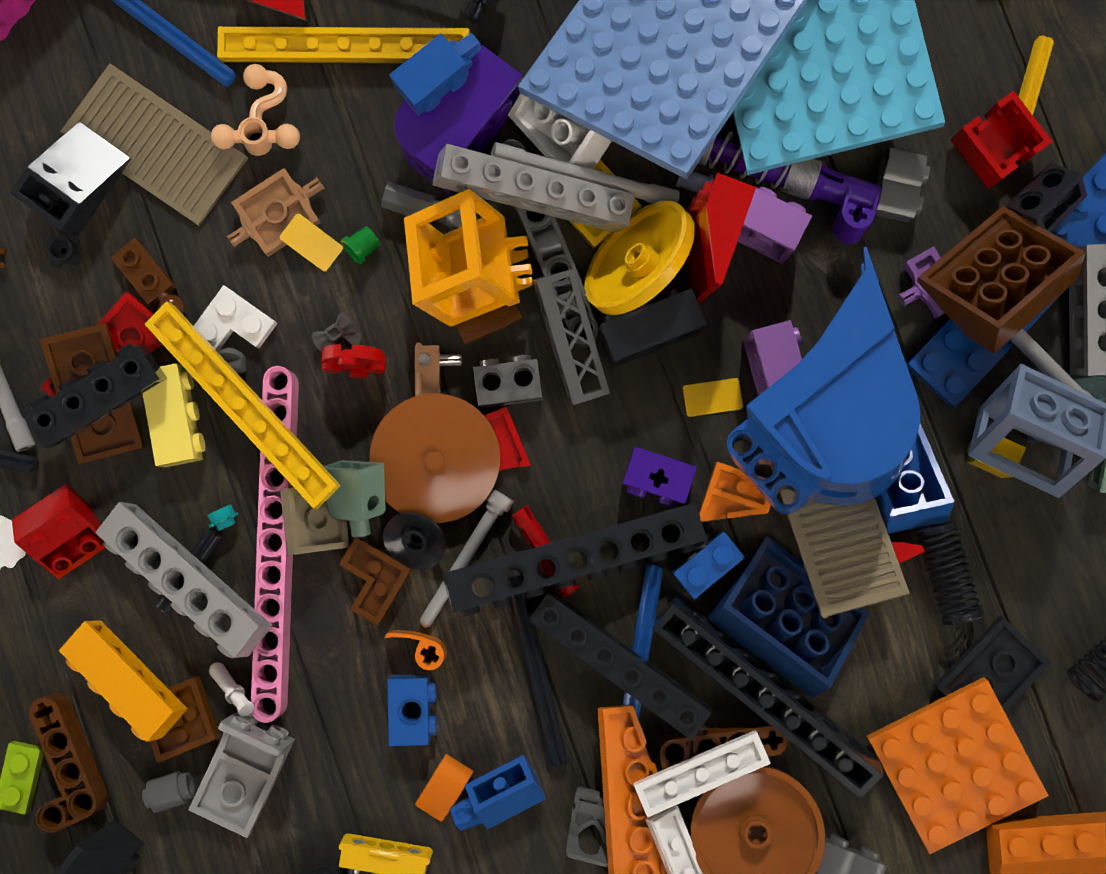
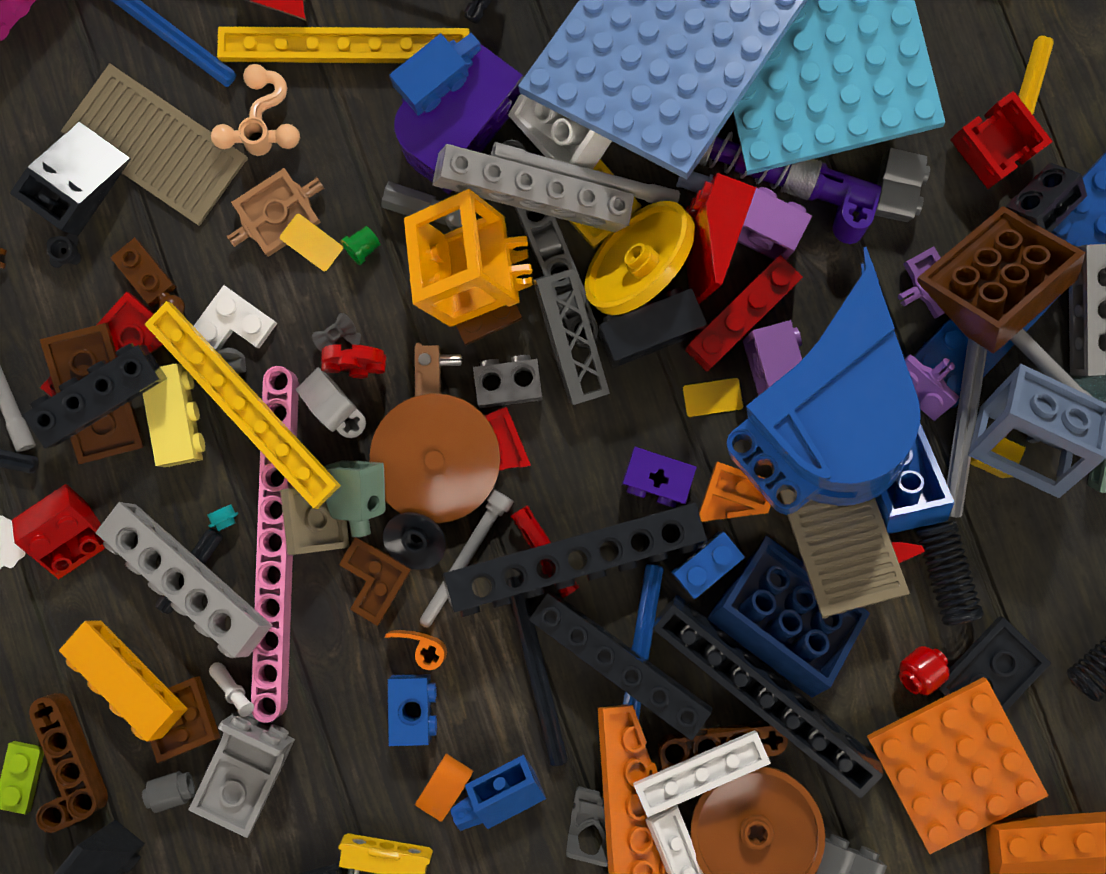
(331, 404): none -> light grey piece
(743, 313): none -> red brick
(924, 670): none -> red head
(930, 386): none -> medium lavender plate
(965, 424): none -> light grey axle

